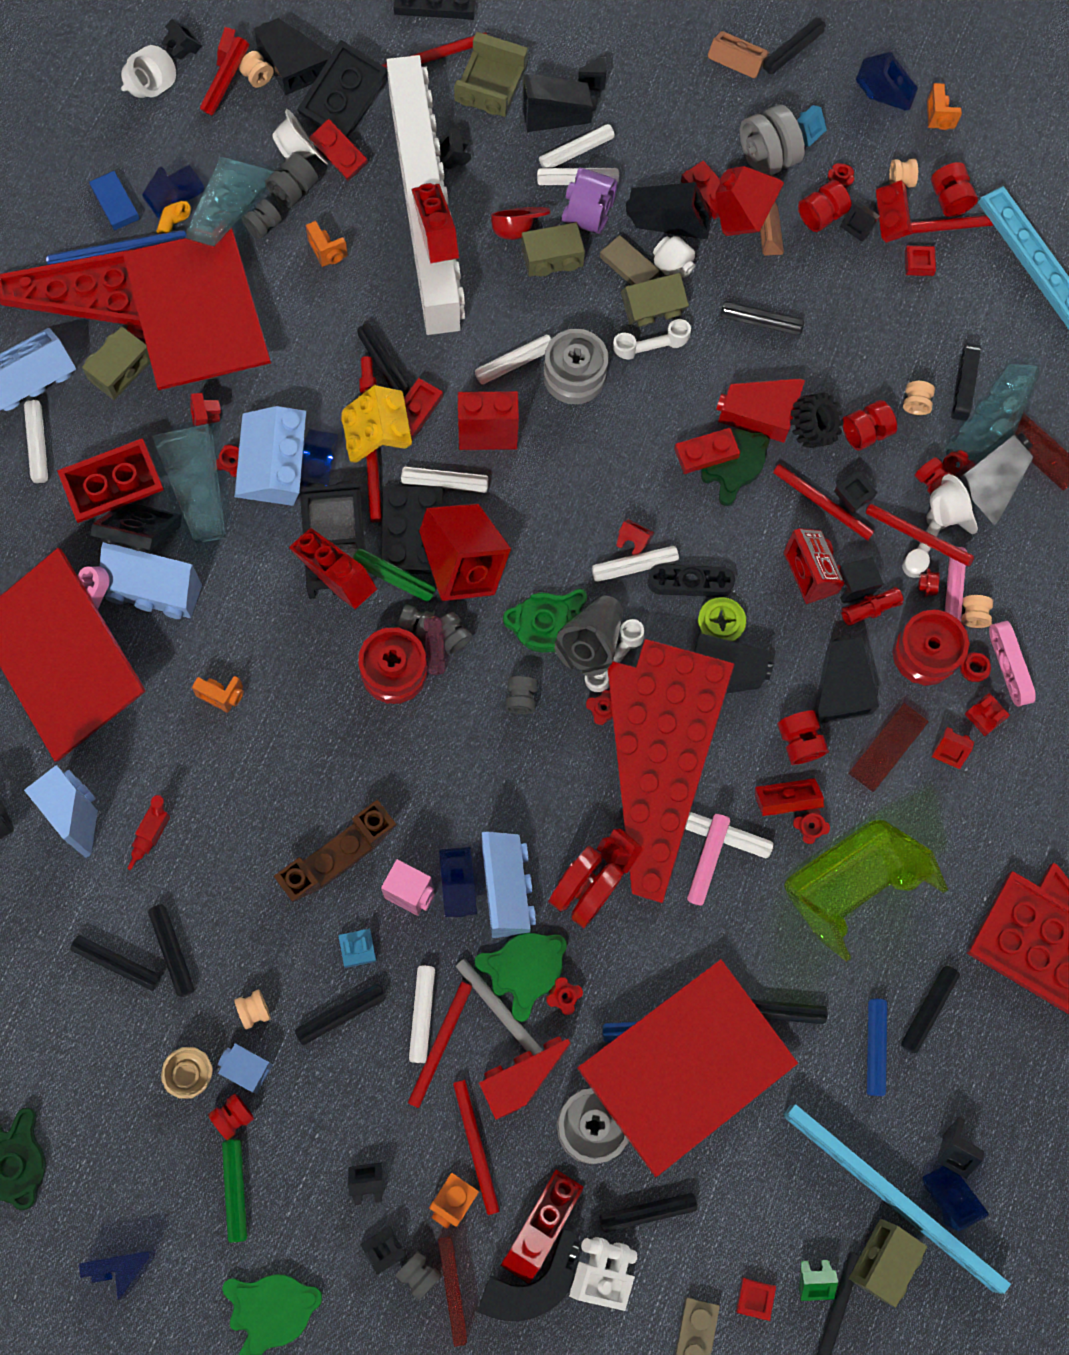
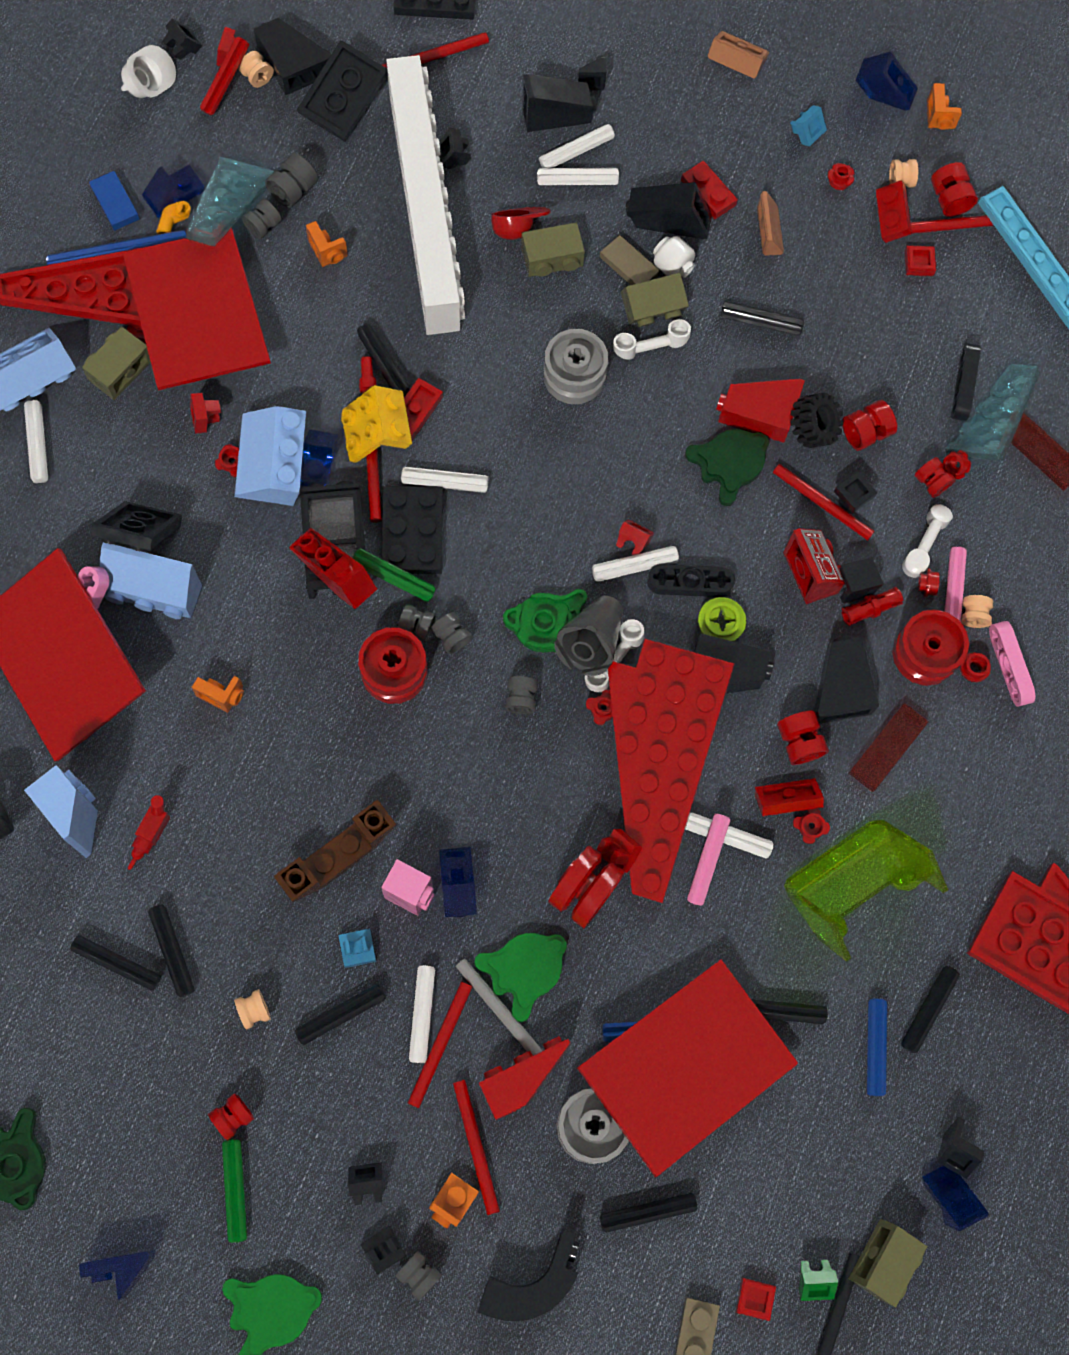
(110, 480): red slope -> none
(186, 1072): tan hair -> none
(193, 474): clear light blue wing -> none
(244, 1068): medium blue brick -> none
(292, 138): white piece -> none
(338, 150): red plate -> none
(434, 645): clear pink axle -> none
(435, 223): red slope -> none
(453, 1291): clear red tile -> none
(463, 551): red slope -> none
(488, 420): red slope -> none
(491, 75): olive panel -> none
(507, 884): light blue slope -> none
(512, 360): white axle -> none
(542, 1227): red slope -> none
(555, 998): red plate -> none
(590, 200): medium lavender brick -> none
(601, 1285): white plate -> none
(707, 450): red plate -> none
(745, 199): red slope -> none
(772, 140): light grey wheel -> none
(794, 46): black axle -> none
(824, 206): red wheel -> none
(859, 221): black tile -> none
(896, 1200): medium azure tile -> none
(919, 398): light nougat wheel -> none
(920, 535): red bar -> none
(953, 505): white piece -> none
(953, 748): red tile -> none
(987, 714): red tile -> none
(997, 473): slope -> none

